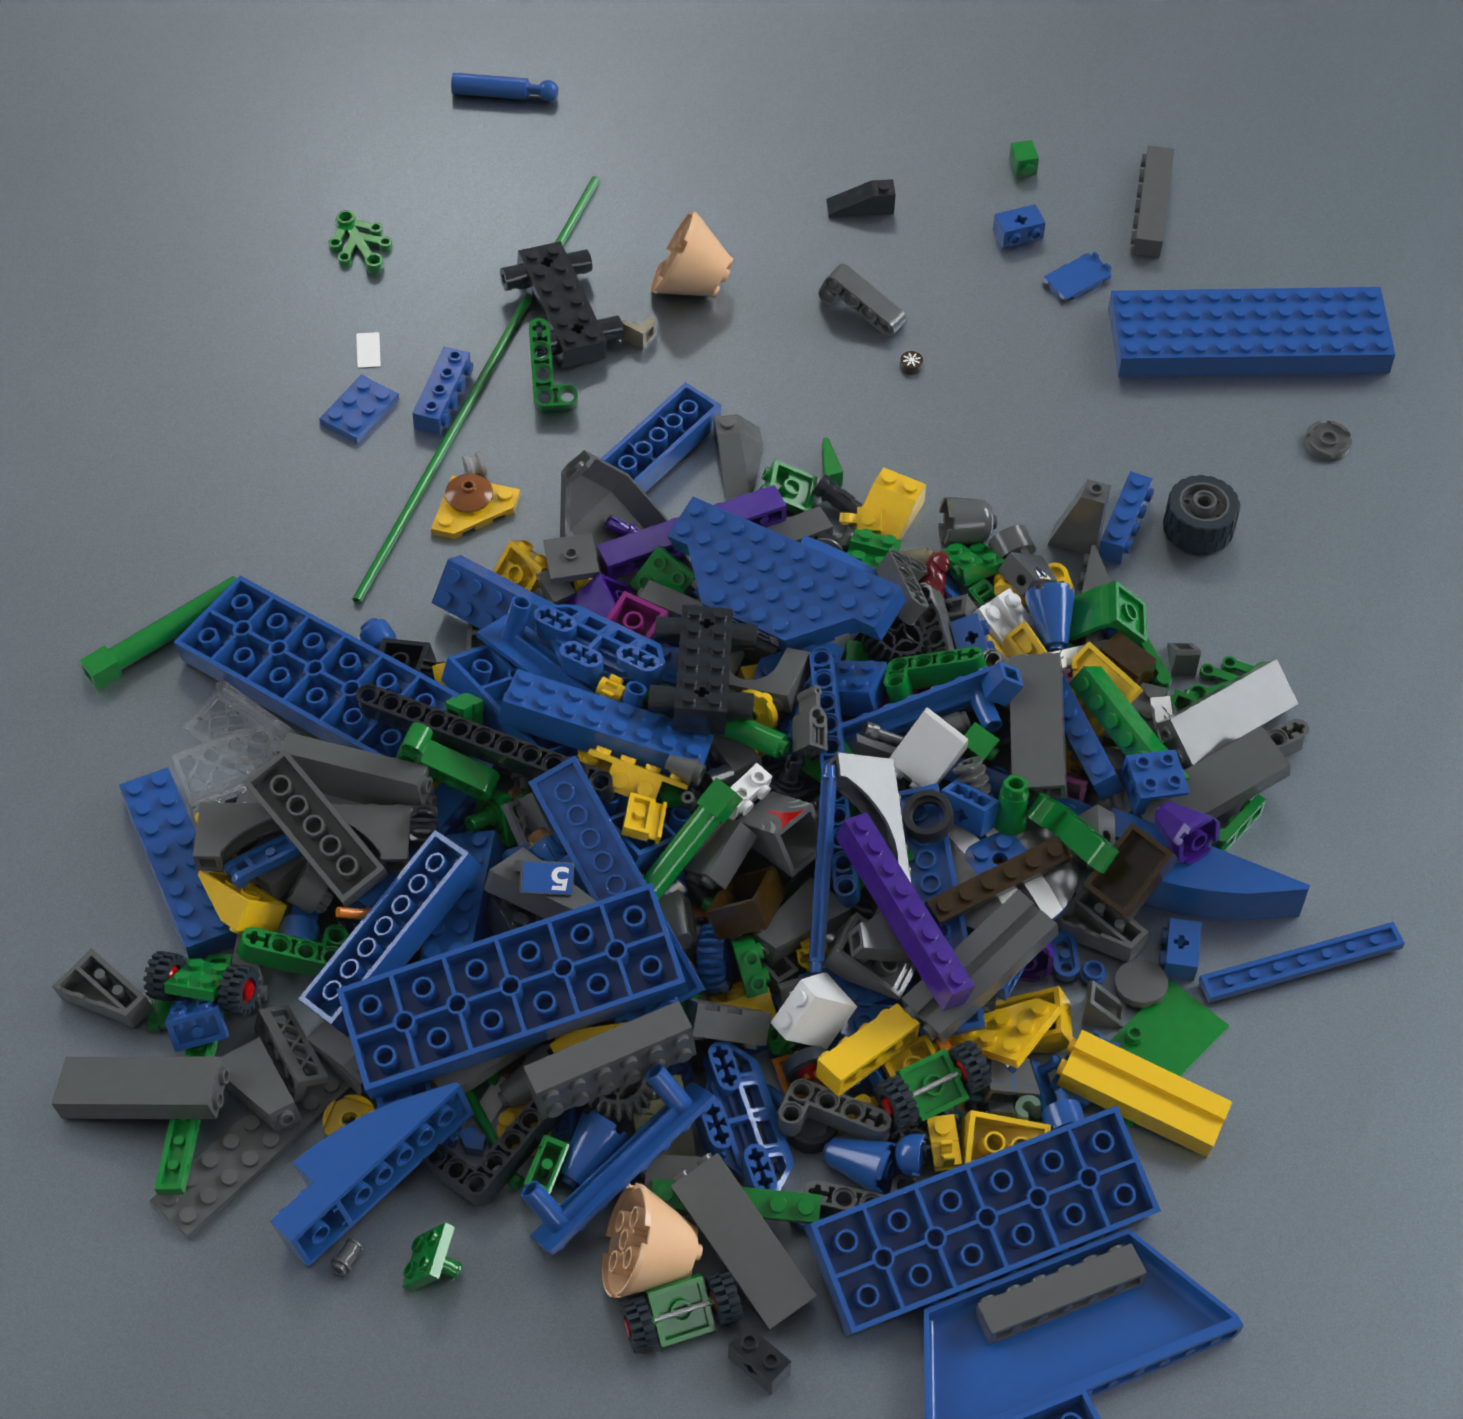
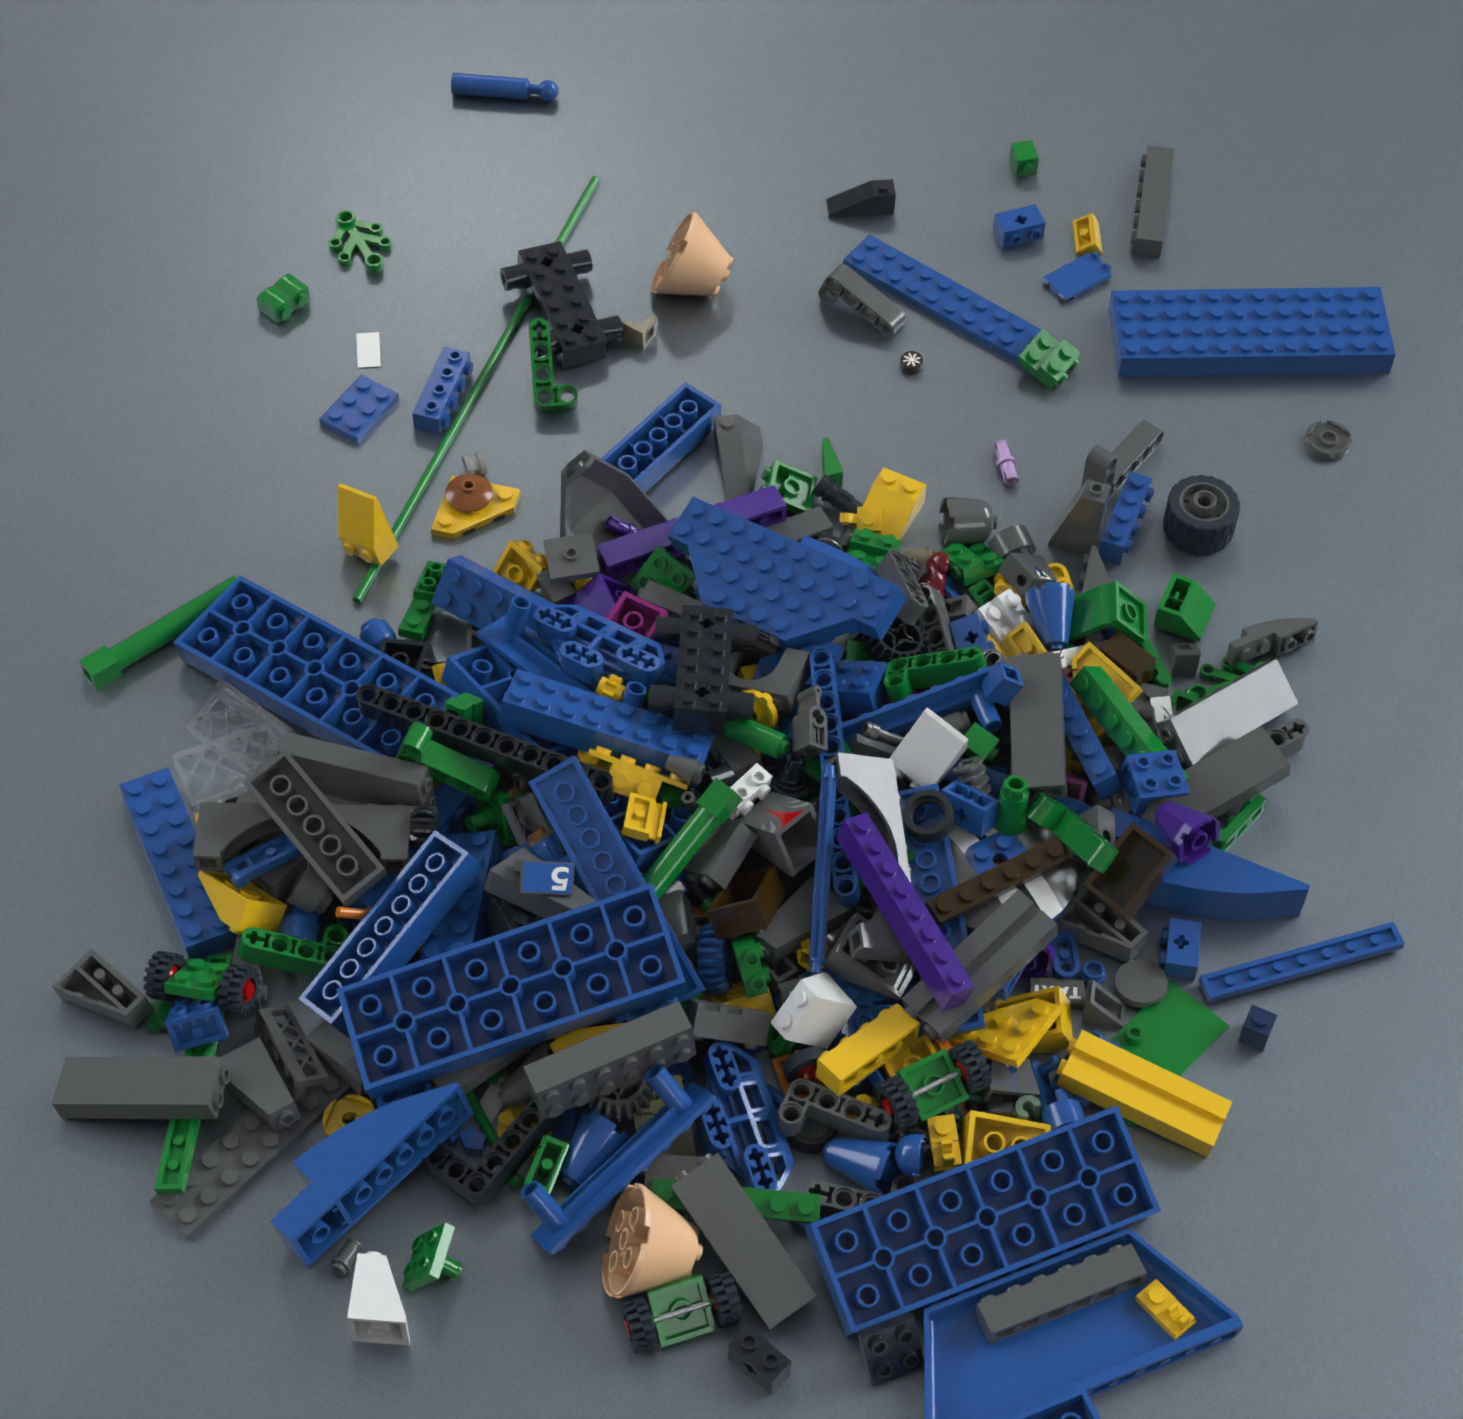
(283, 298): none -> green brick
(363, 526): none -> yellow slope
(374, 1304): none -> white slope
(421, 611): none -> green slope
(891, 1348): none -> black plate
(941, 297): none -> blue plate
(1005, 462): none -> lavender pin
(1049, 359): none -> green plate
(1072, 988): none -> dark grey tile
(1087, 235): none -> yellow slope
(1128, 456): none -> dark grey beam
(1165, 1309): none -> yellow plate
(1184, 608): none -> green slope
(1257, 1028): none -> dark blue brick
(1273, 636): none -> dark grey slope

